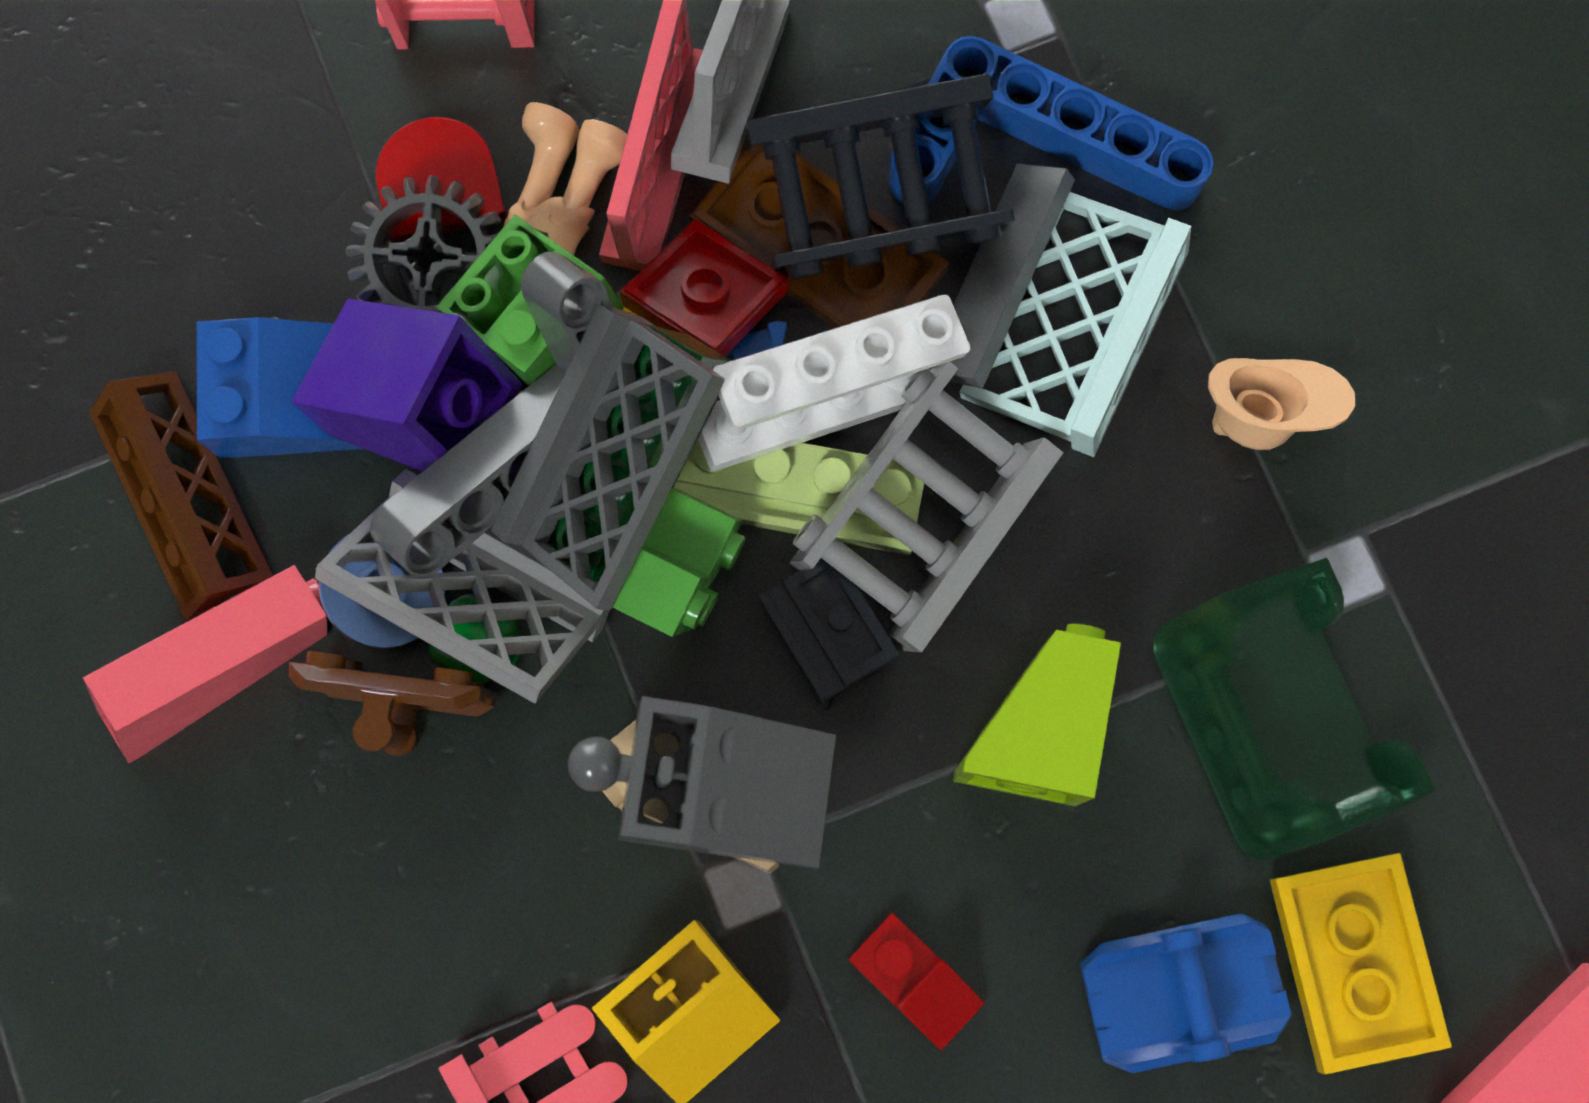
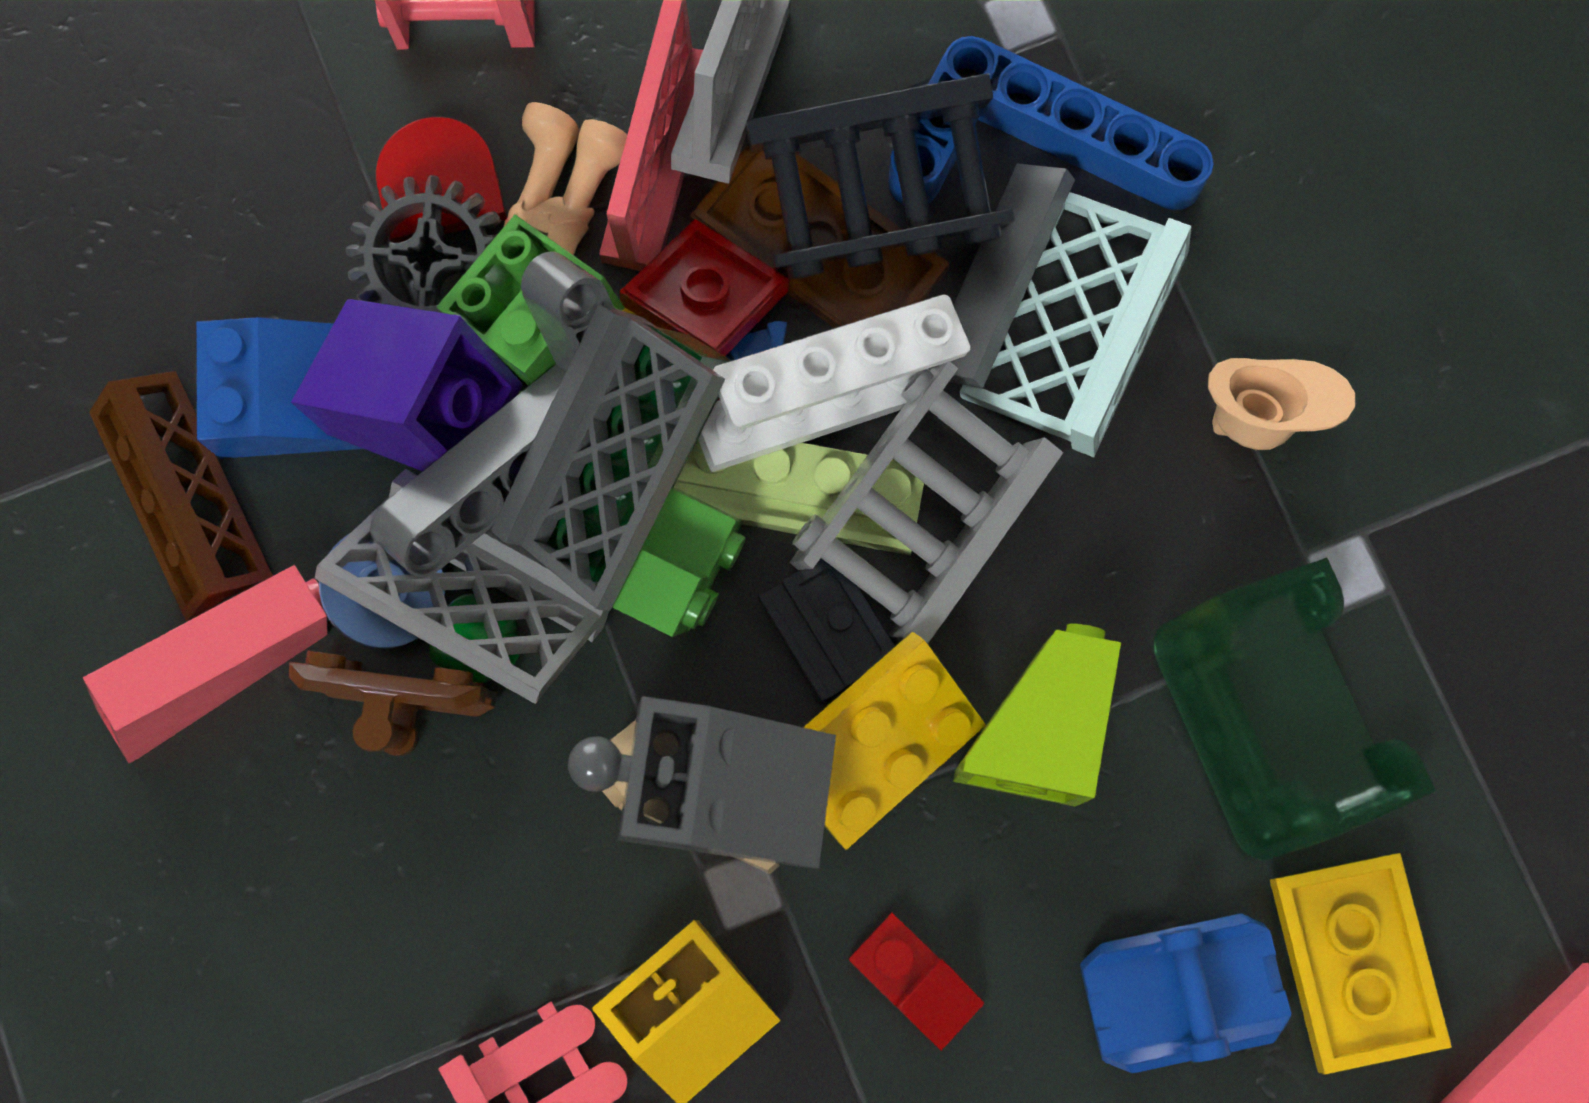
(891, 735): none -> yellow plate

